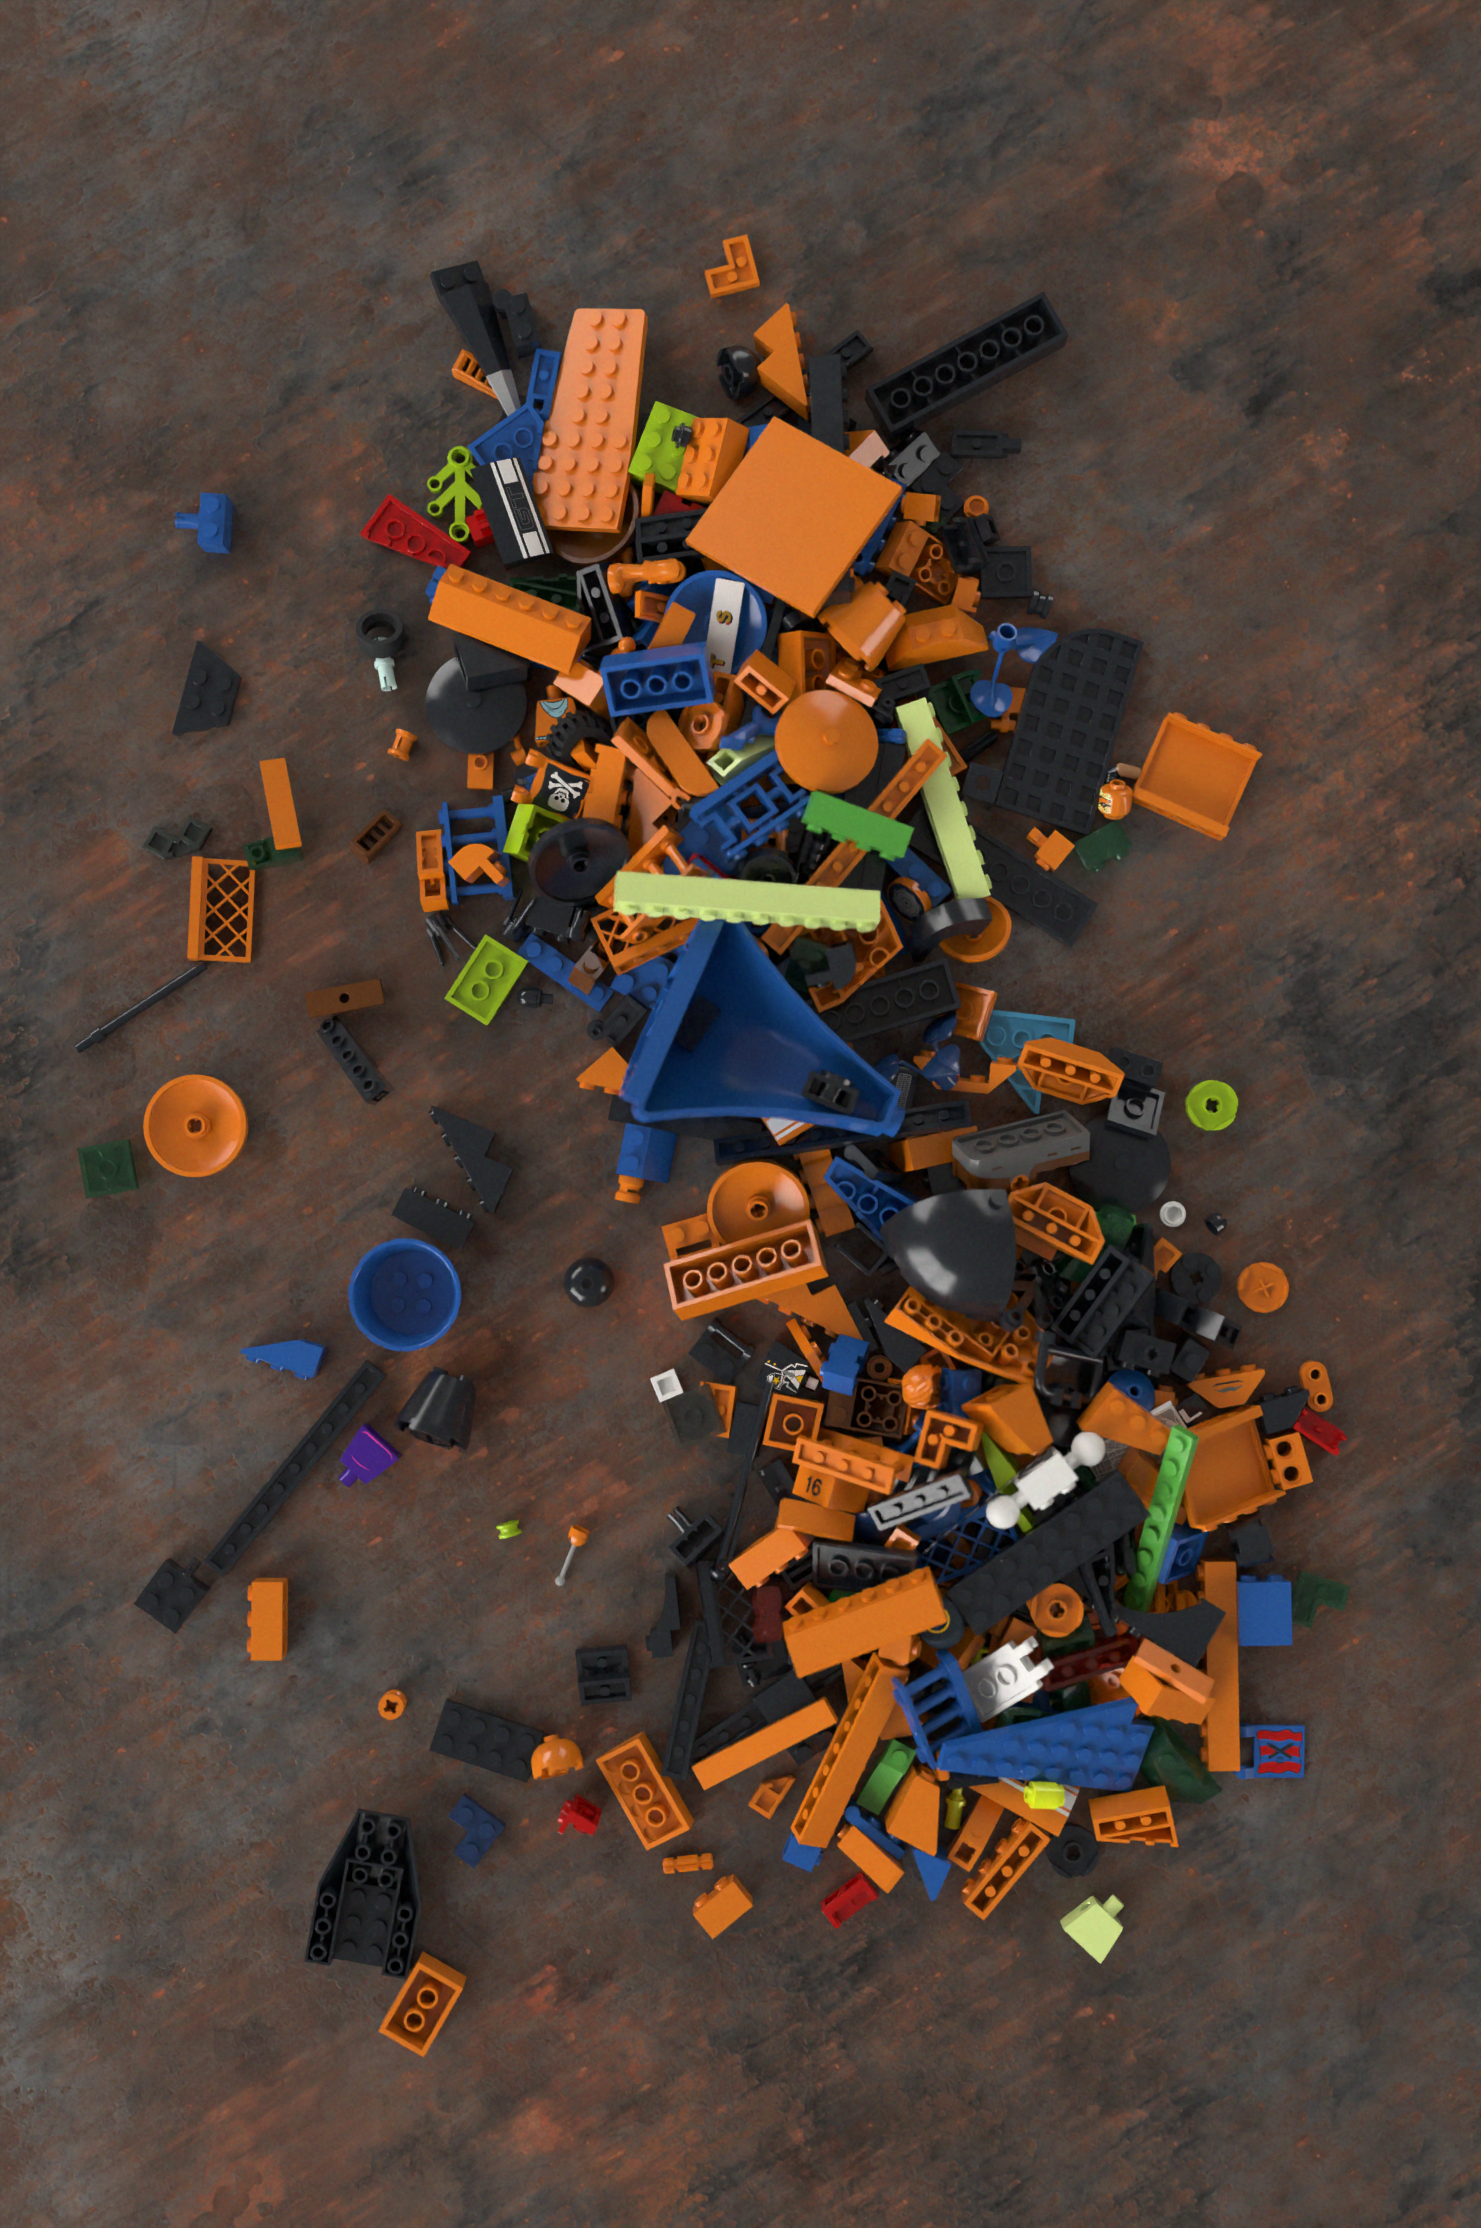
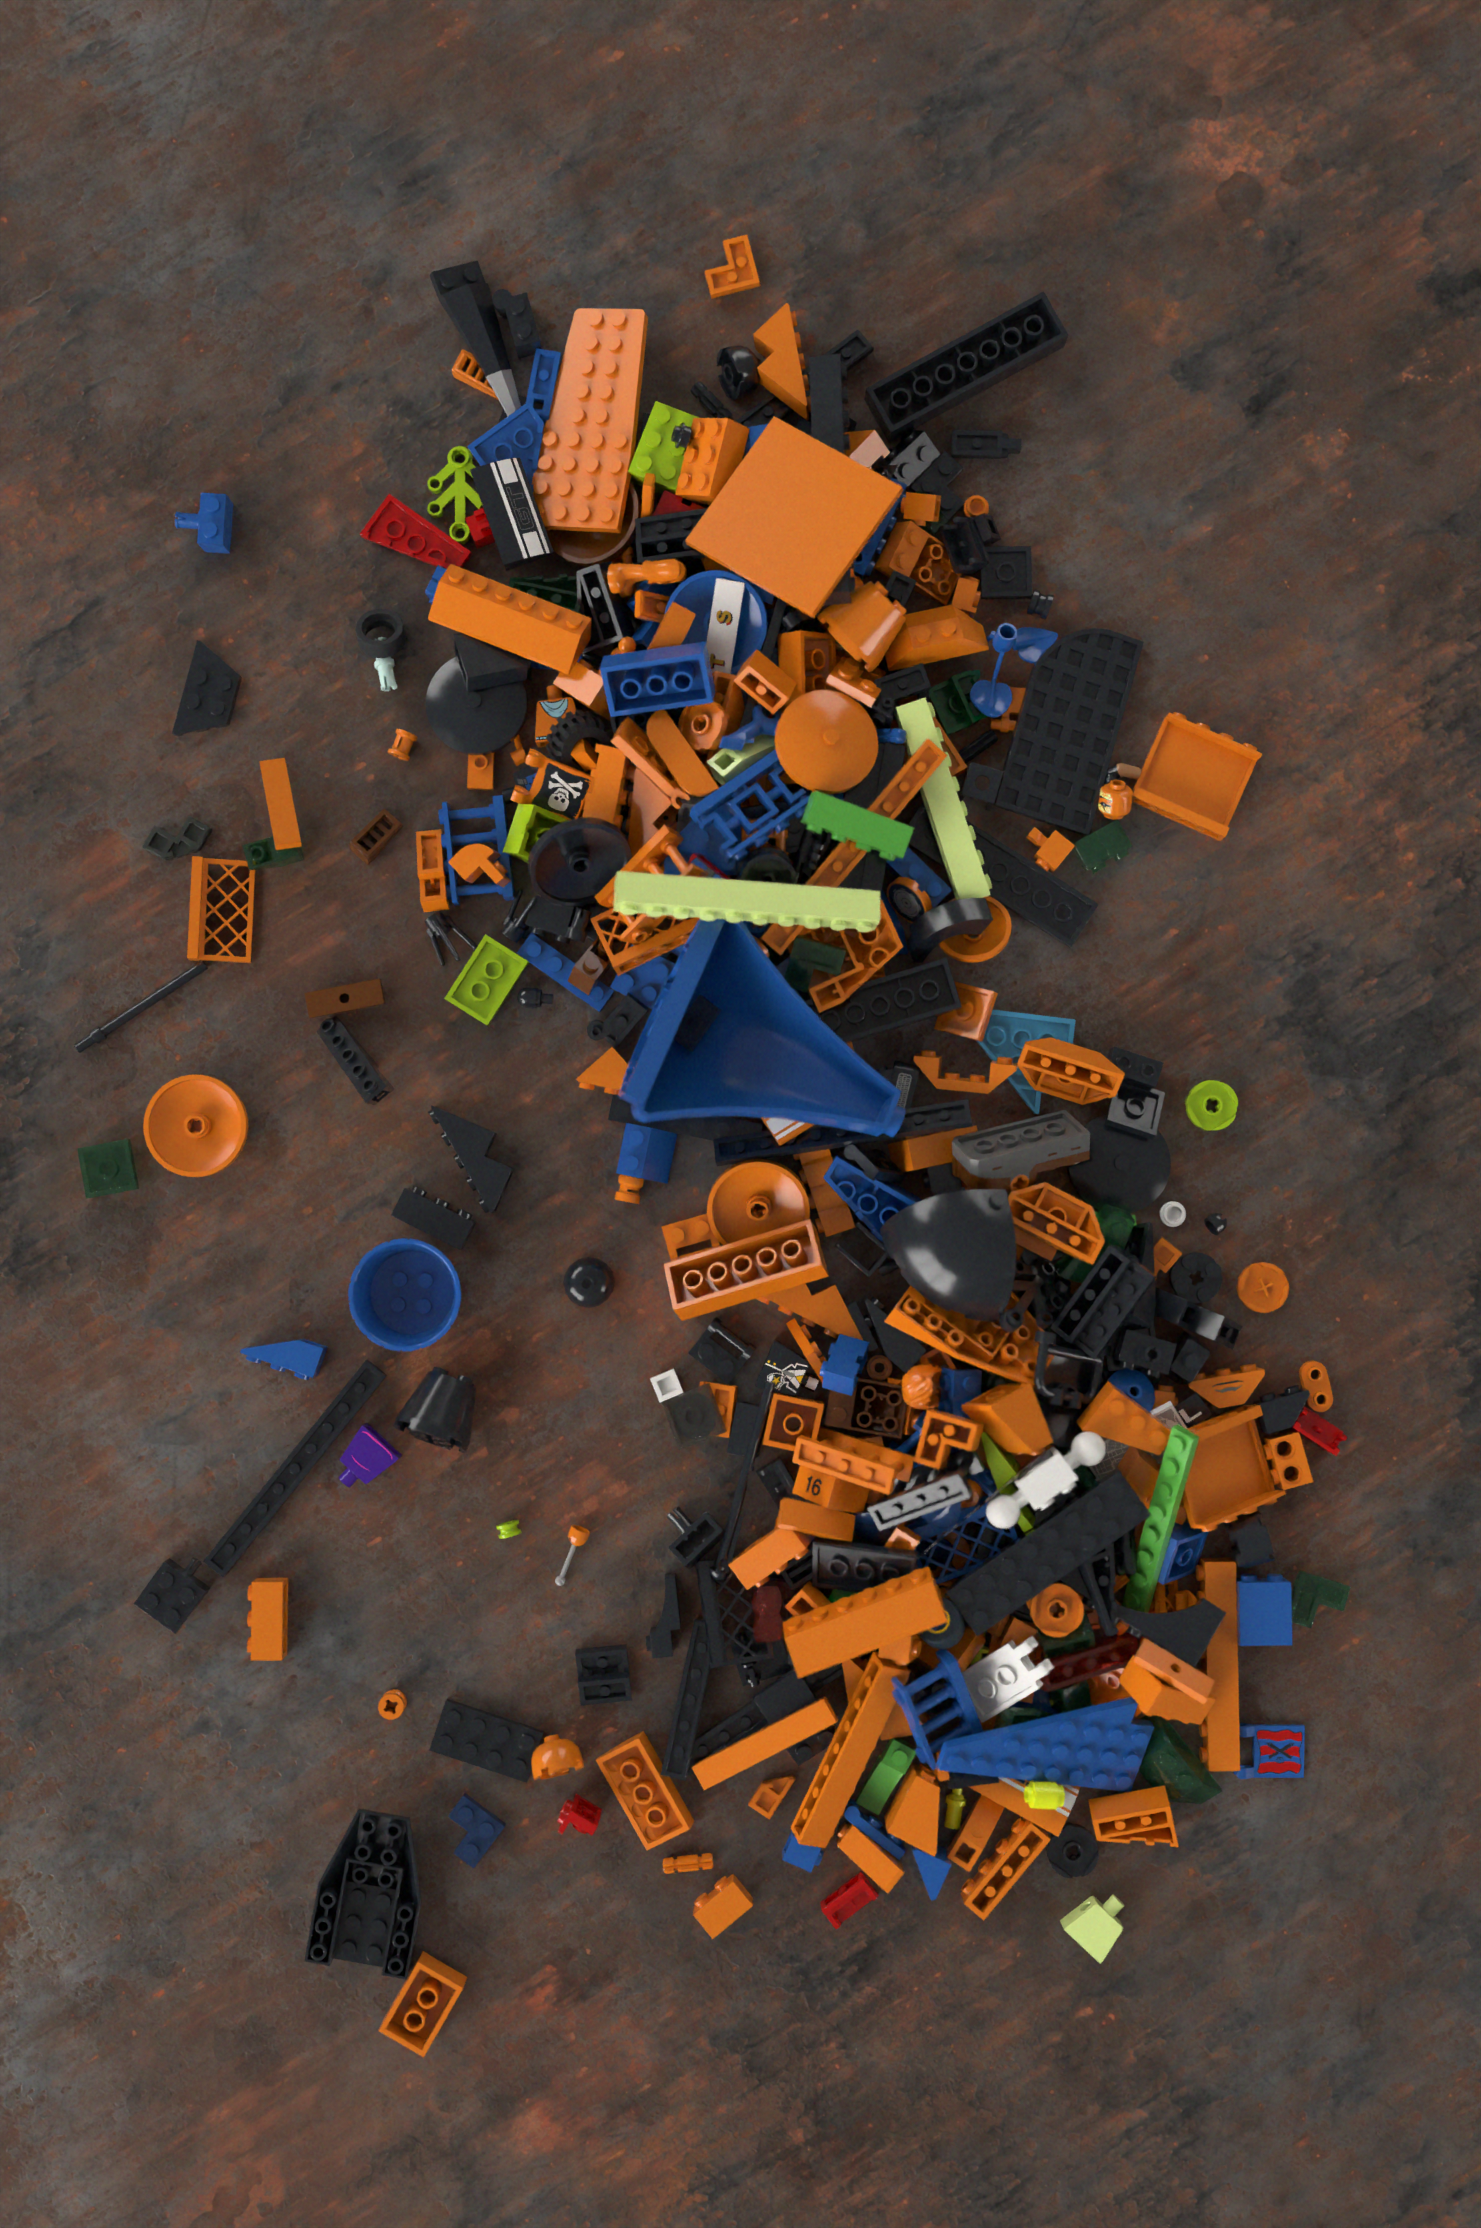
(710, 401): none -> black axle
(831, 1091): black brick -> none
(841, 966): black brick -> none
(942, 1067): dark blue plant -> none

